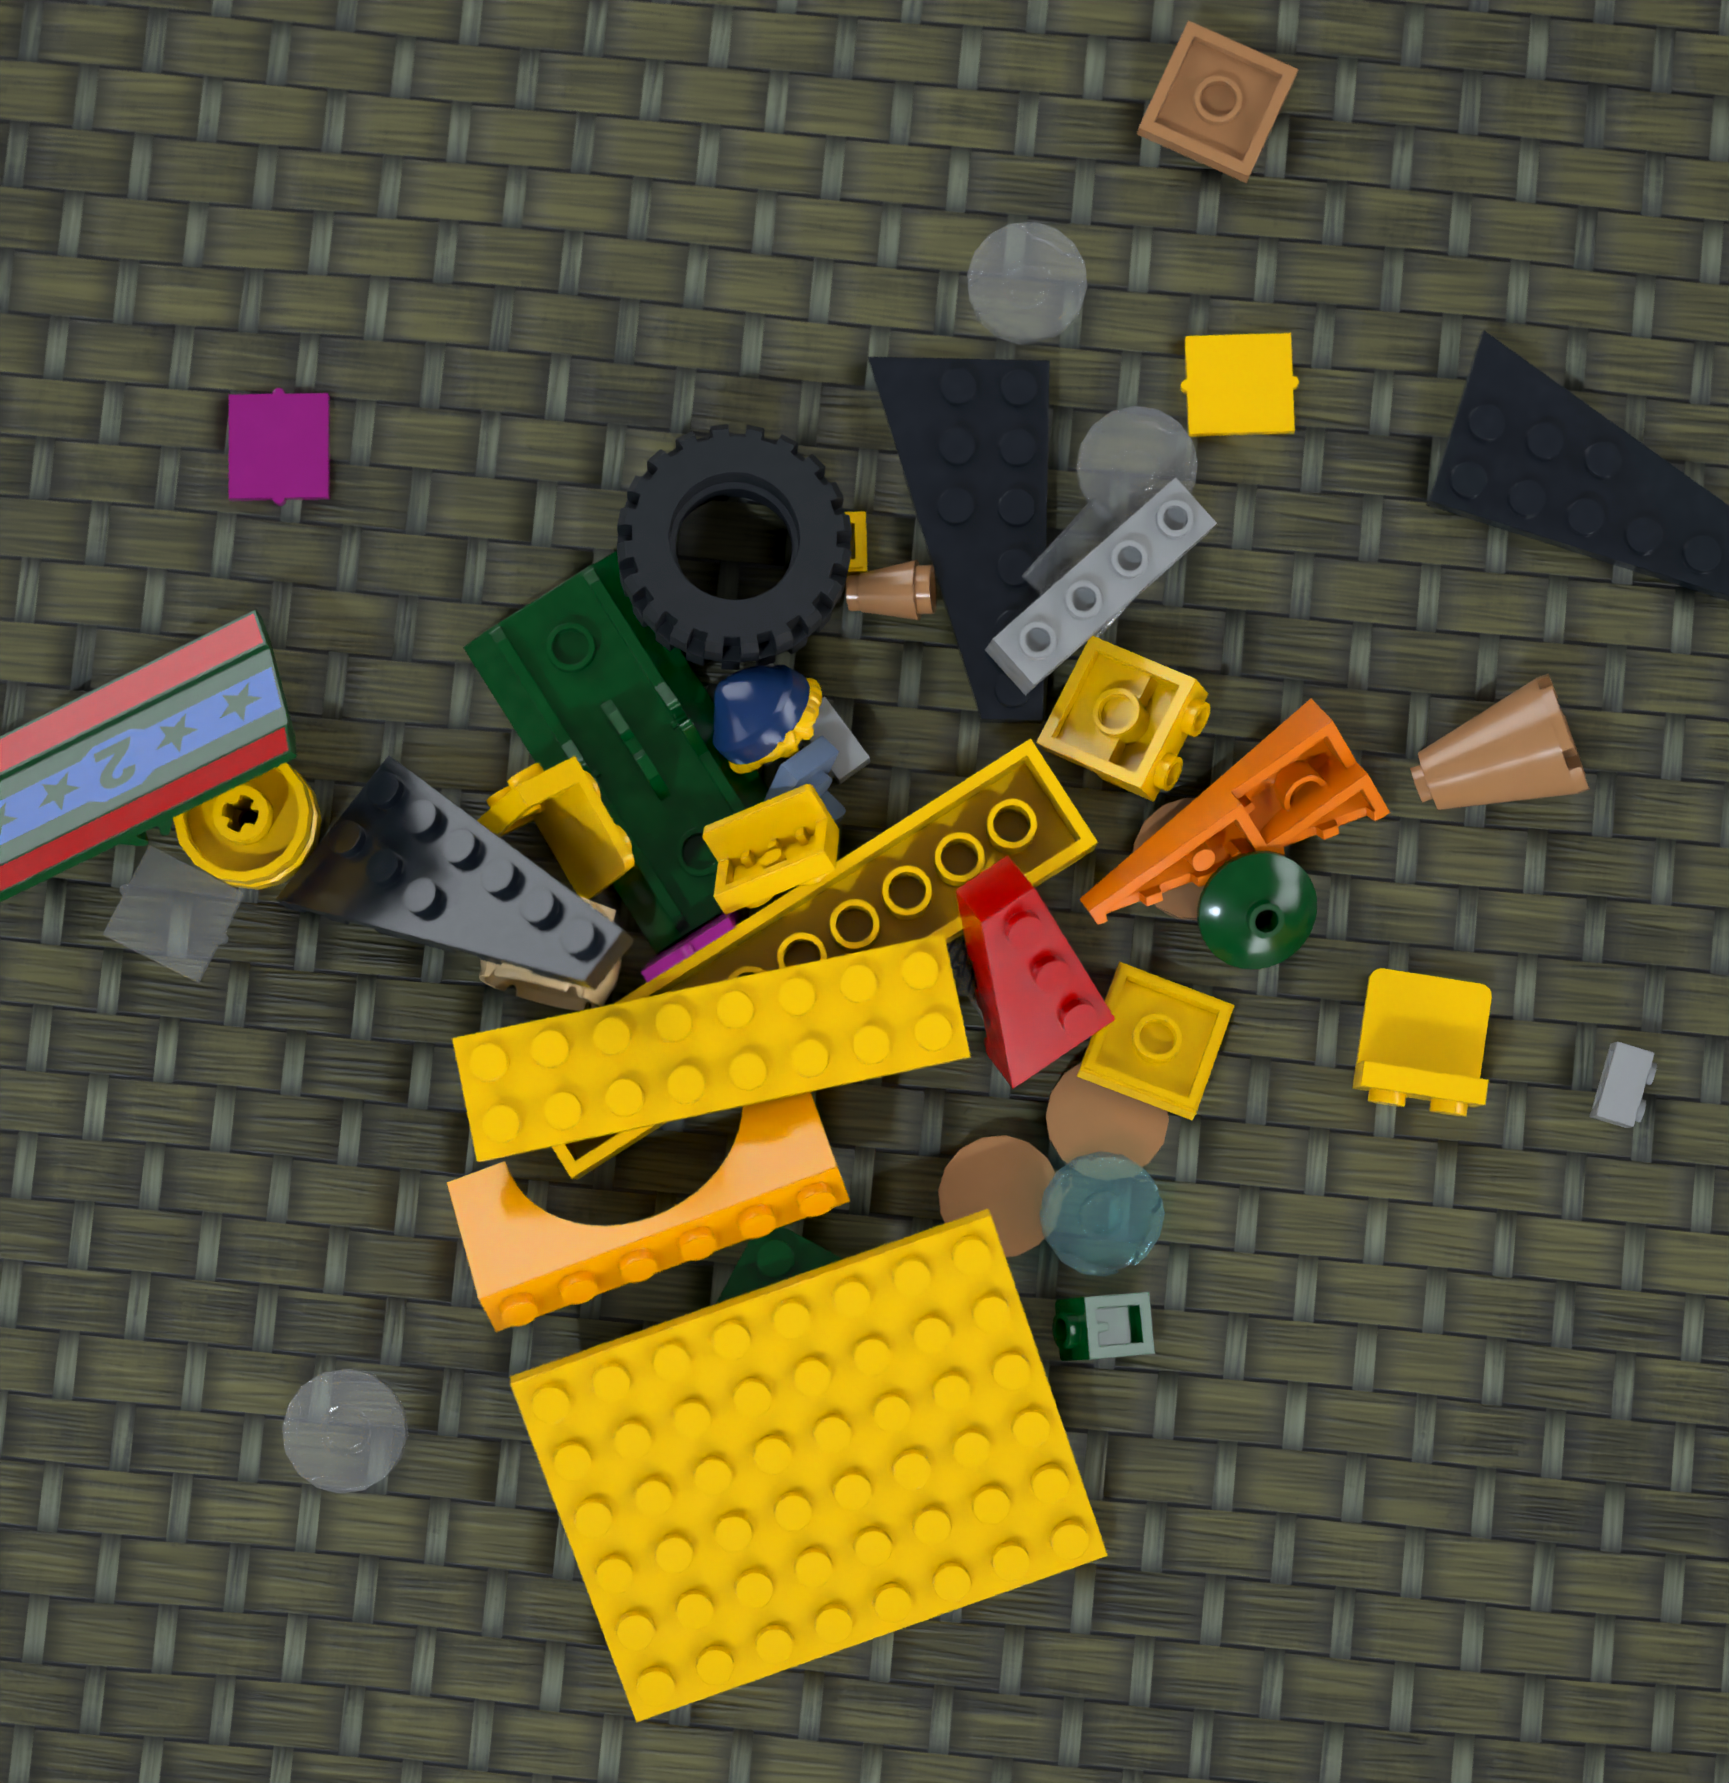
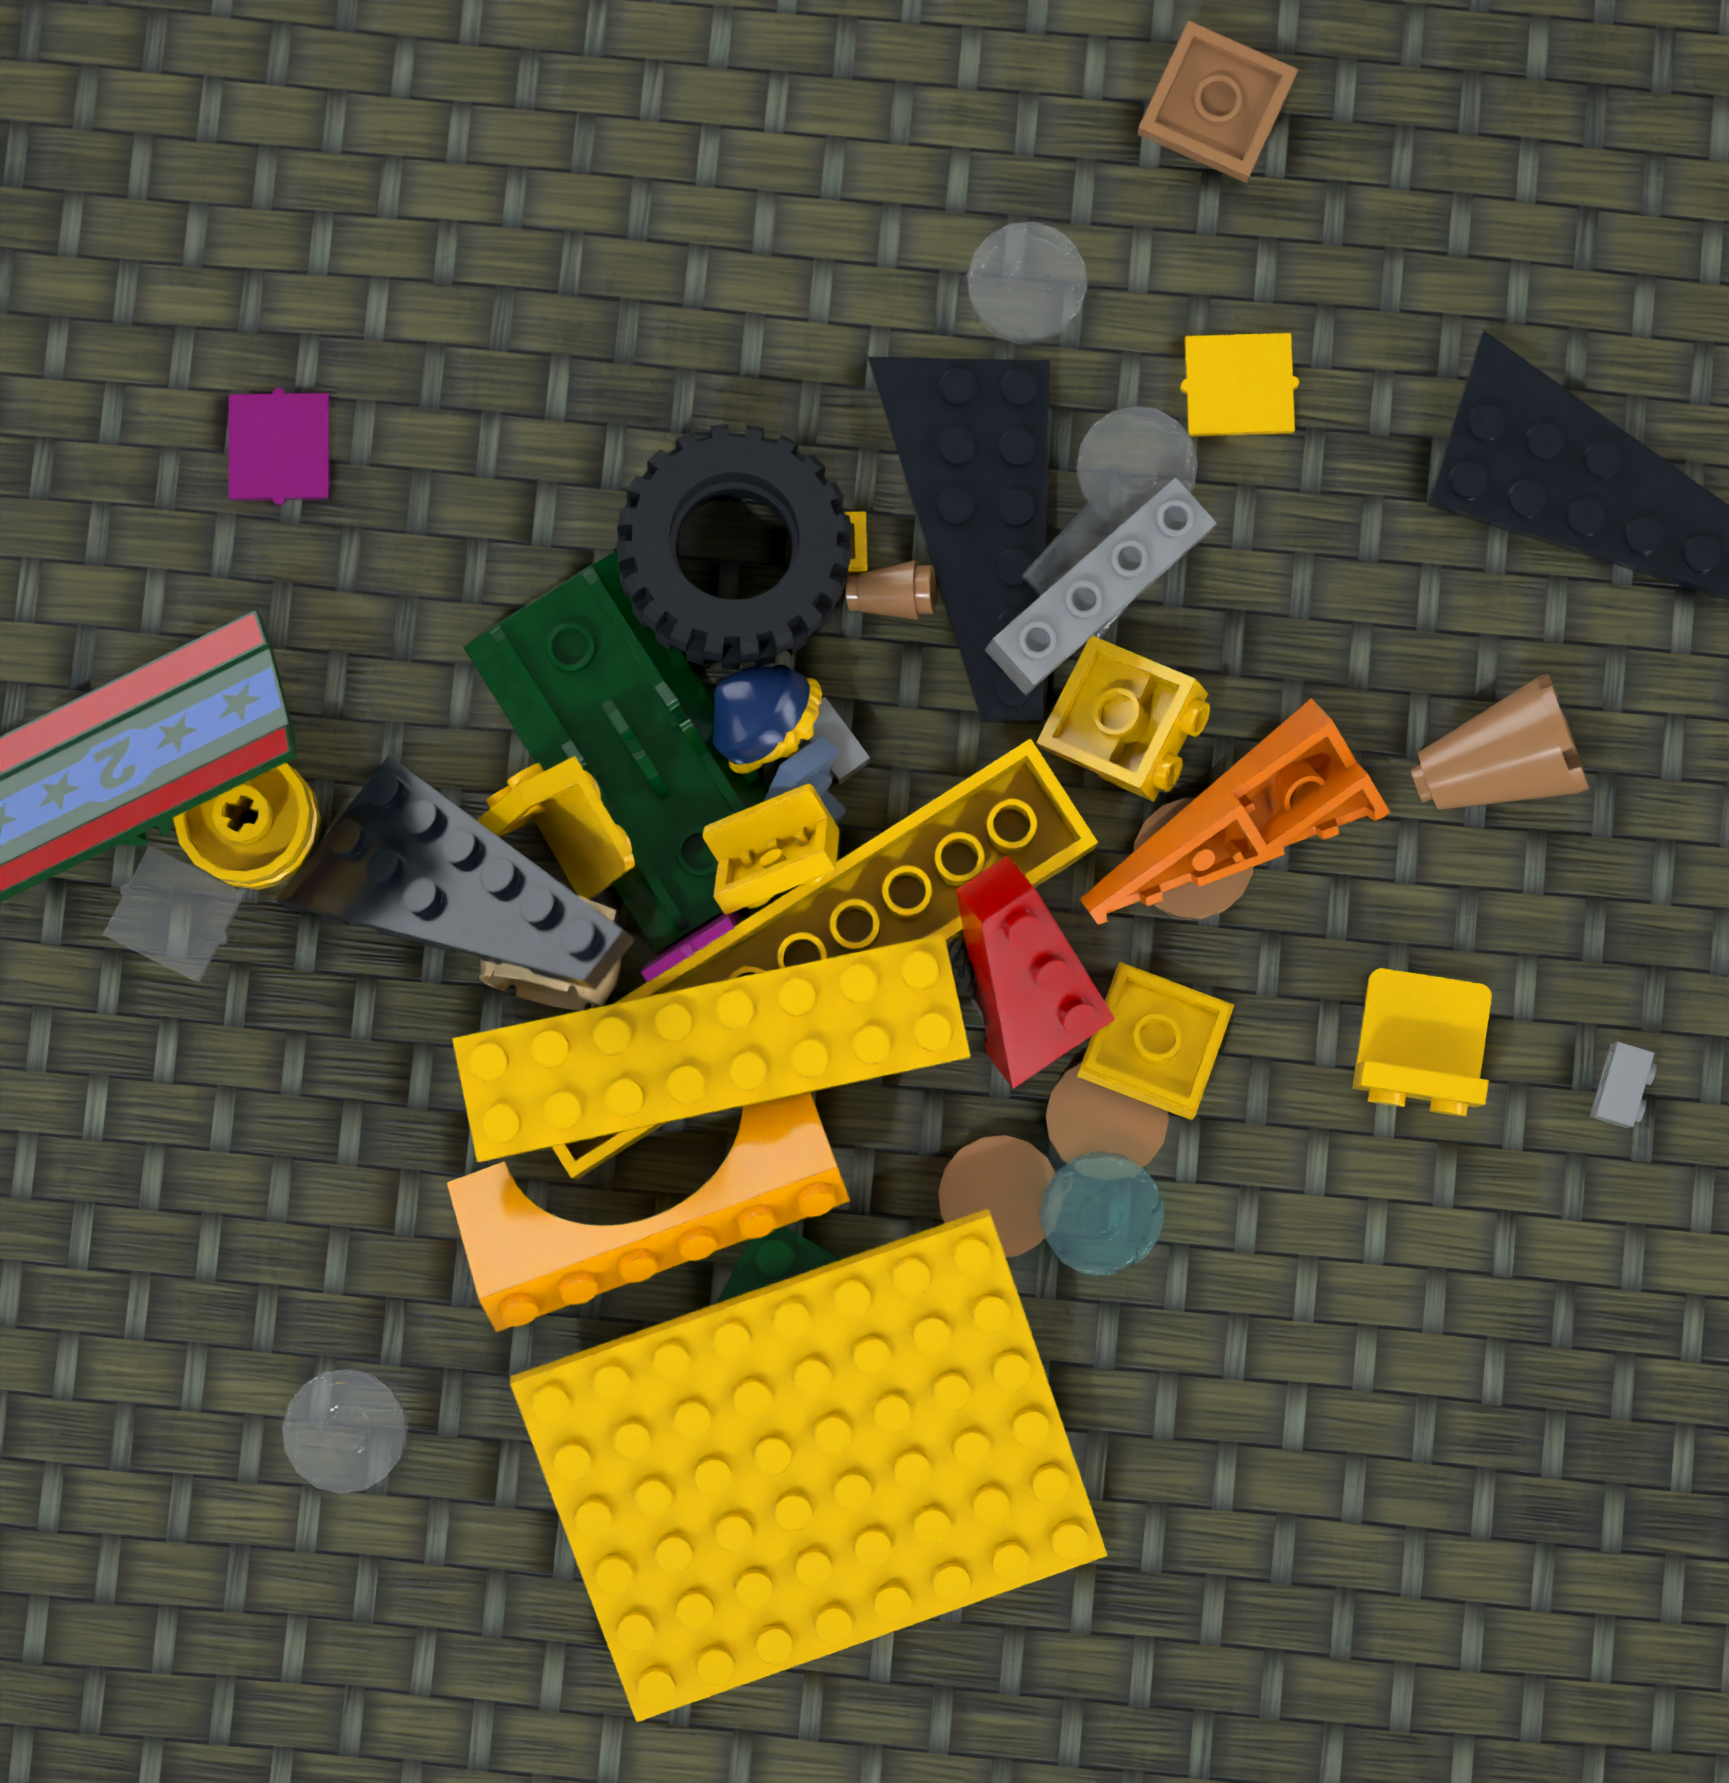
(1103, 1326): bracket -> none
(1240, 893): dark green dish -> none

